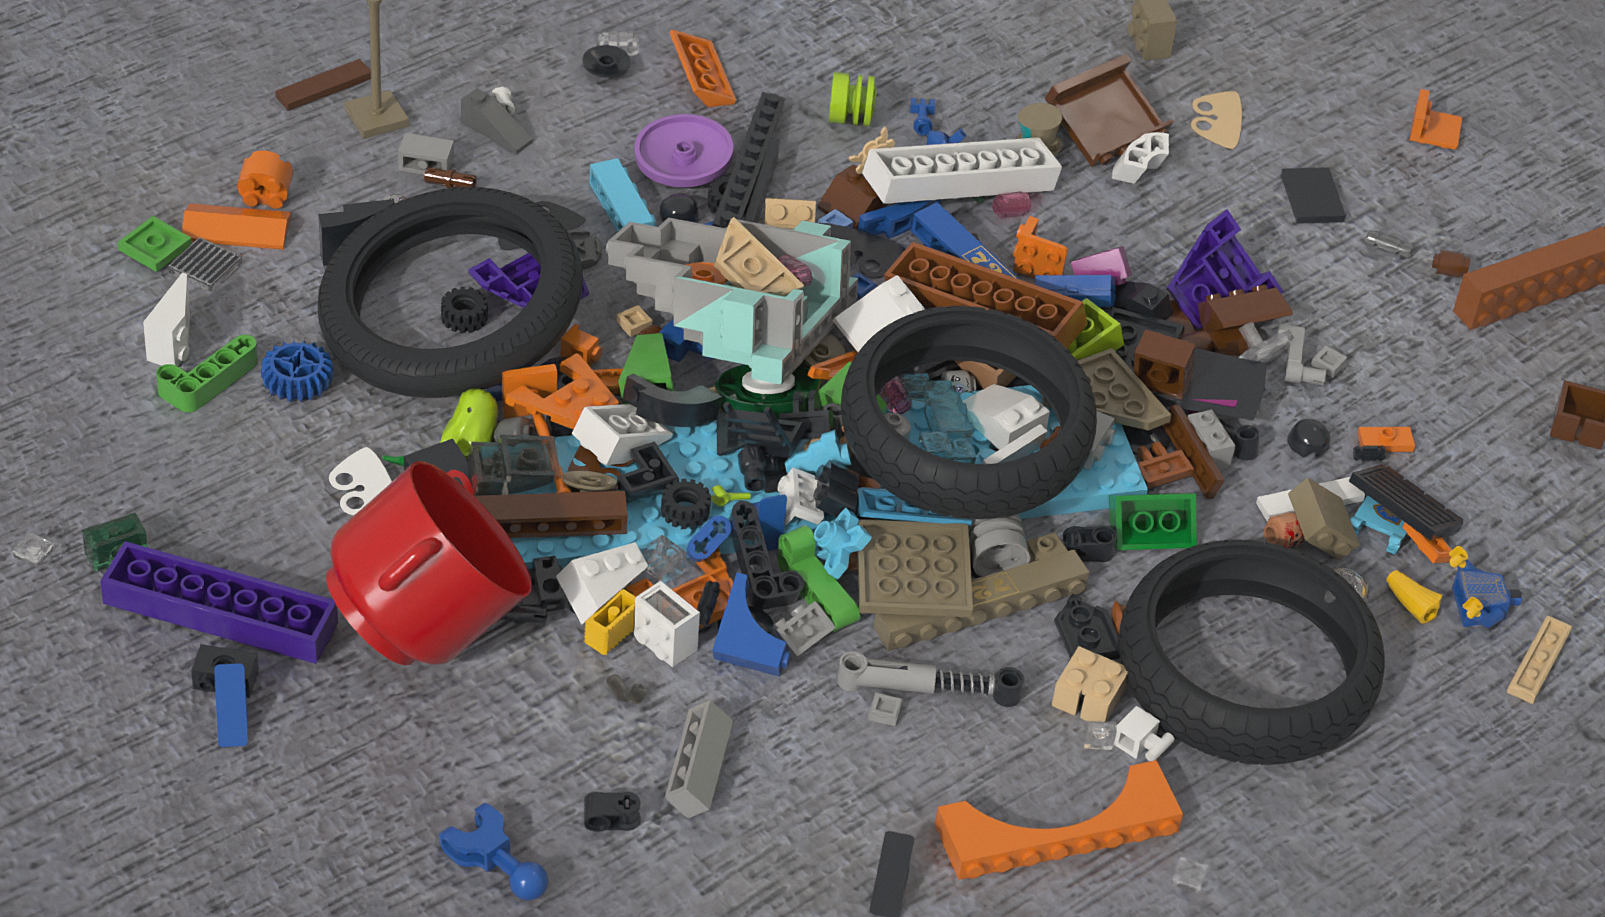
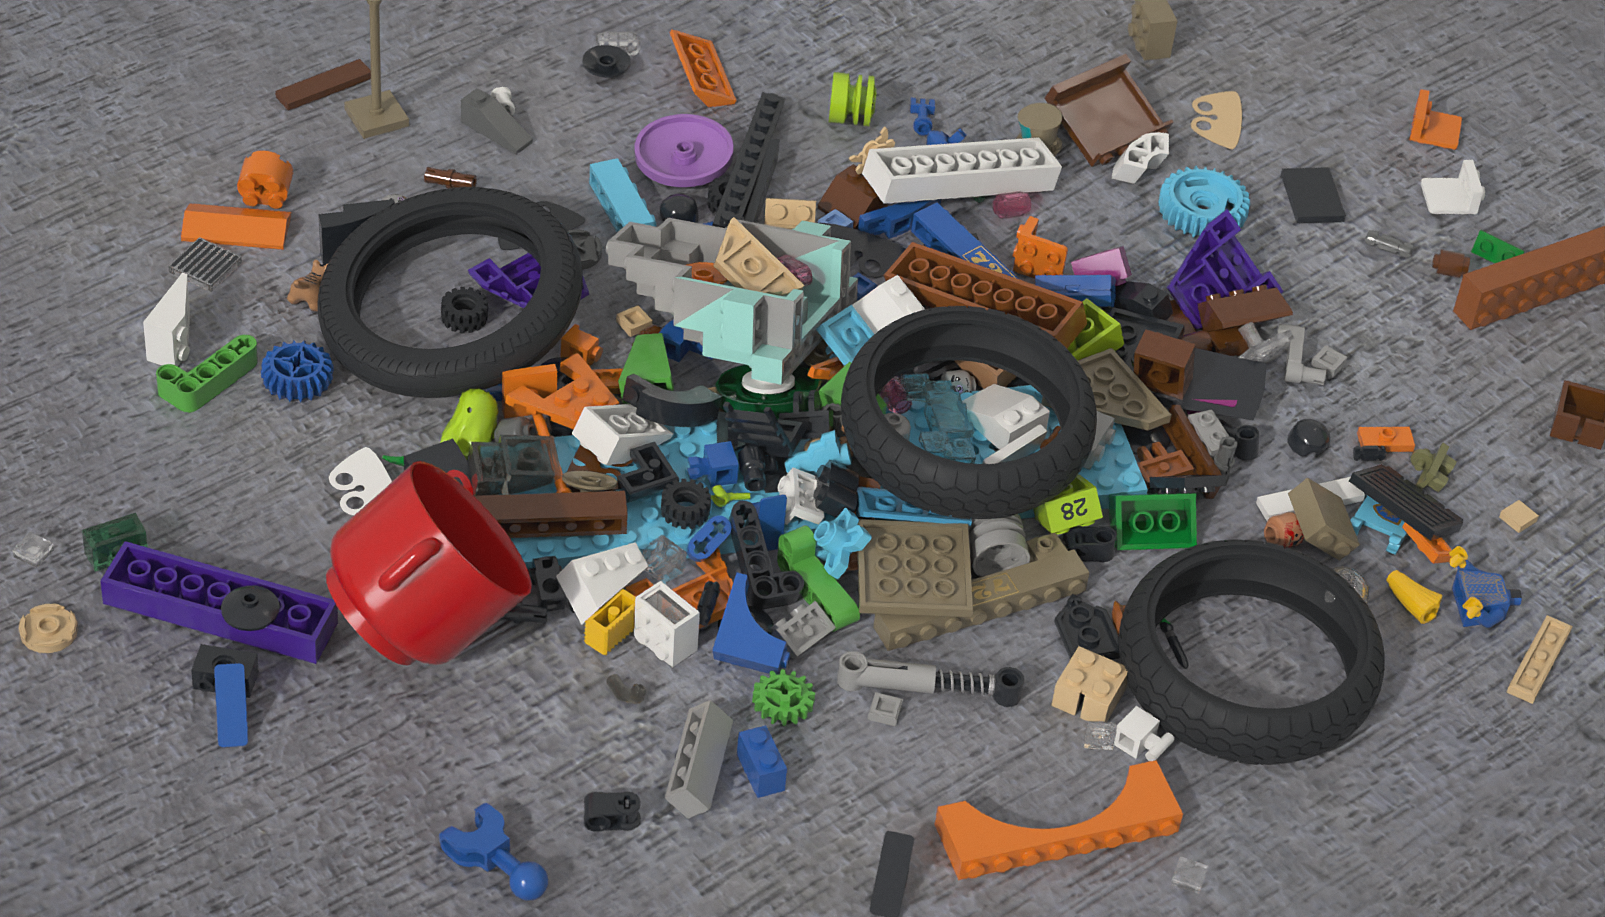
(48, 628): none -> tan tile
(154, 243): bright green plate -> none
(250, 608): none -> black dish
(307, 287): none -> medium nougat animal
(422, 151): light grey brick -> none
(717, 463): none -> blue brick
(761, 761): none -> blue brick
(783, 697): none -> bright green gear
(845, 334): none -> medium azure tile
(1072, 507): none -> lime brick
(1174, 643): none -> black piece
(1187, 483): none -> black plate
(1190, 188): none -> medium azure gear
(1225, 457): none -> dark grey pin
(1431, 465): none -> olive hips
(1455, 194): none -> white bracket
(1493, 248): none -> green hinge
(1518, 516): none -> tan tile

